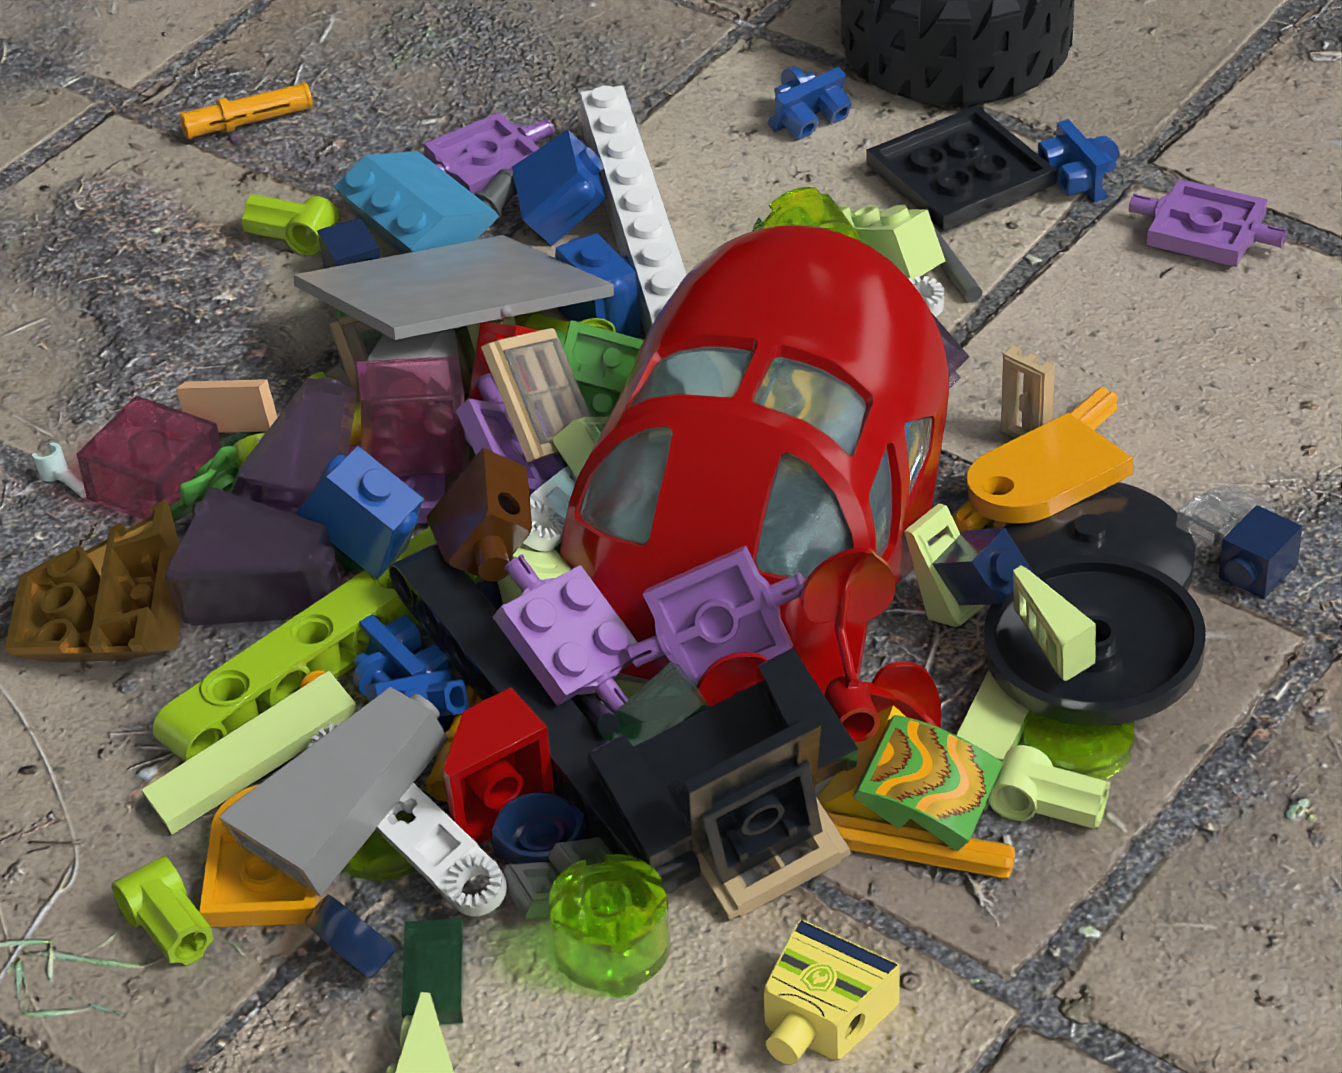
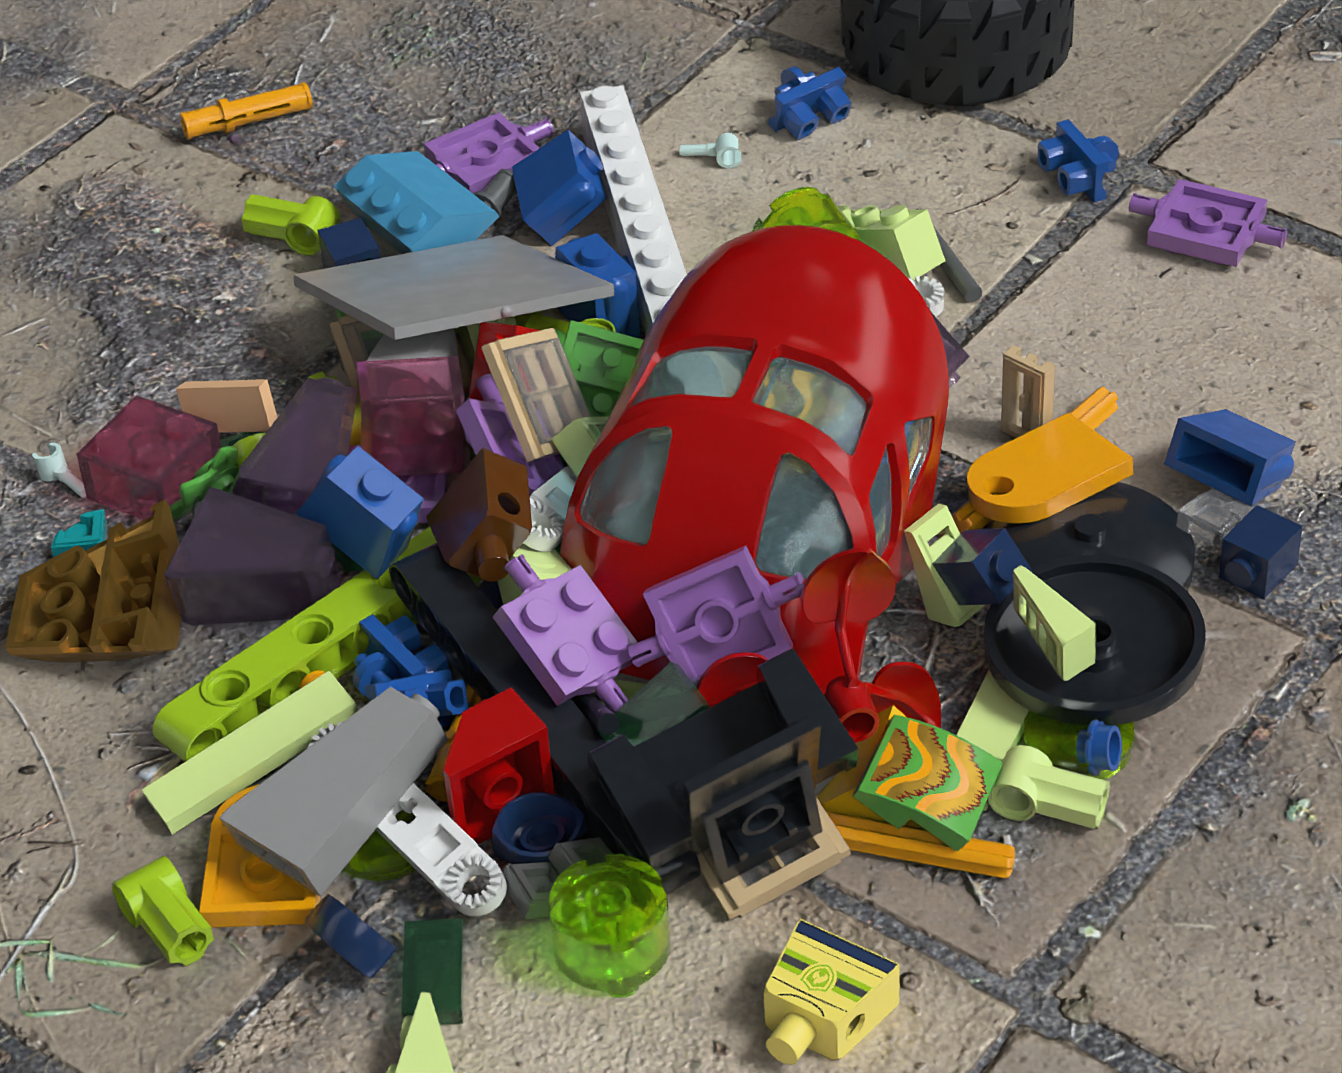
(86, 533): none -> teal tile
(724, 149): none -> light aqua hand
(961, 167): black plate -> none
(1099, 747): none -> blue plate
(1231, 454): none -> blue torso

